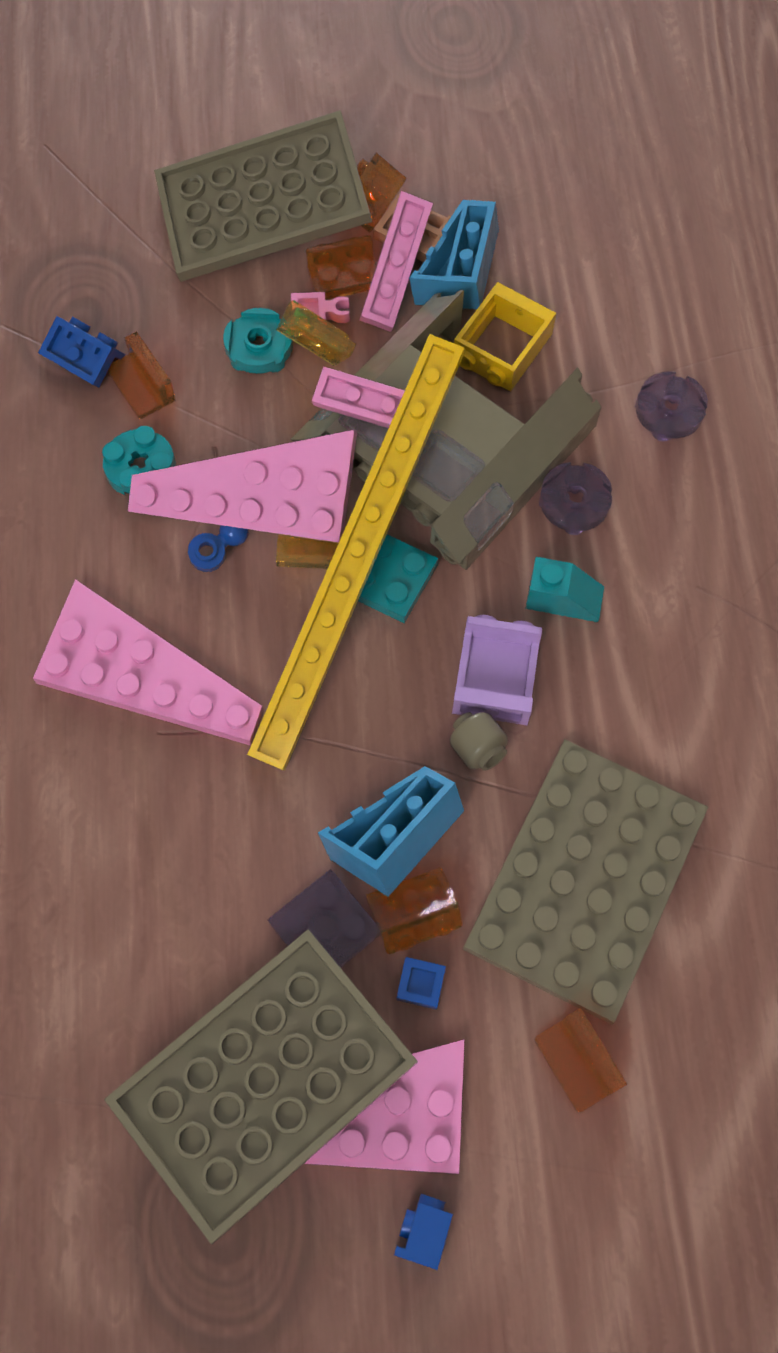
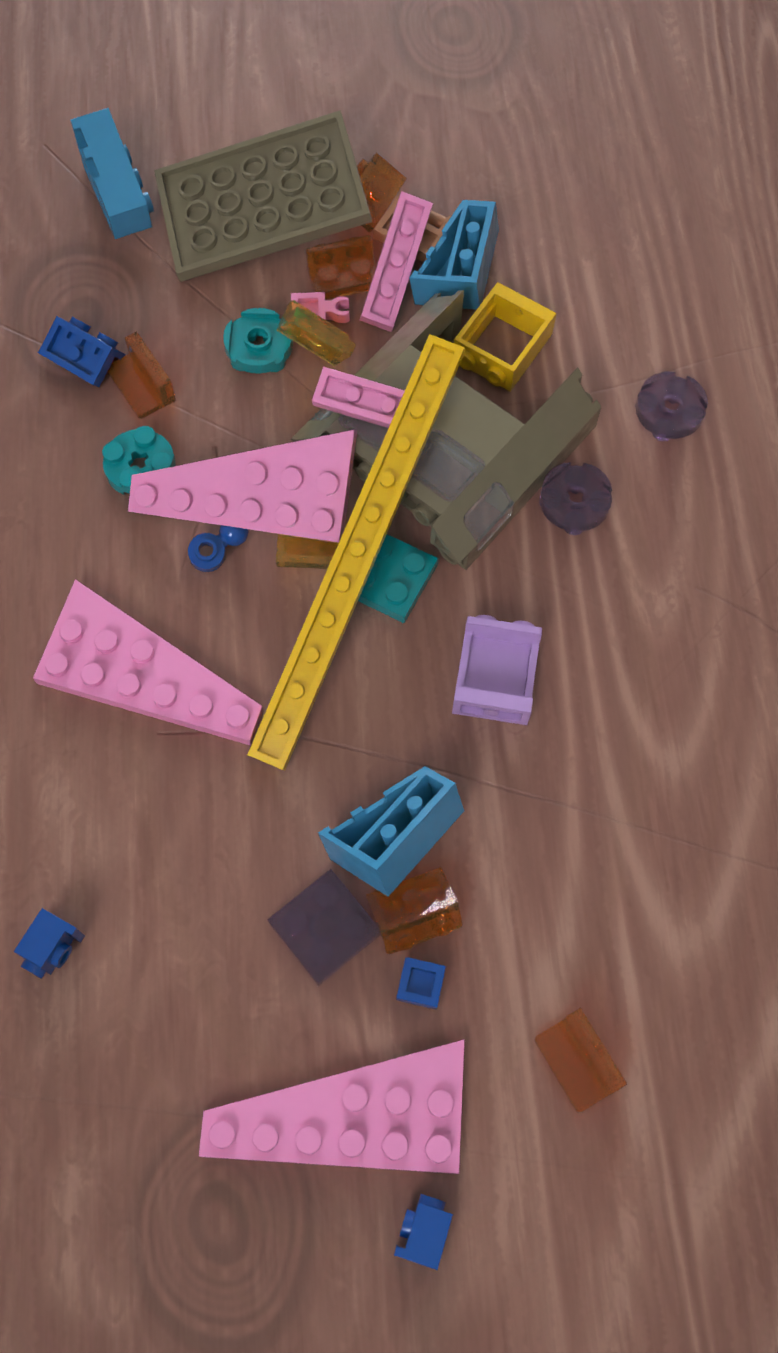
(47, 944): none -> blue brick
(111, 173): none -> dark azure wedge
(260, 1085): dark tan plate -> none
(479, 740): dark tan head -> none
(564, 590): teal slope -> none
(586, 881): dark tan plate -> none

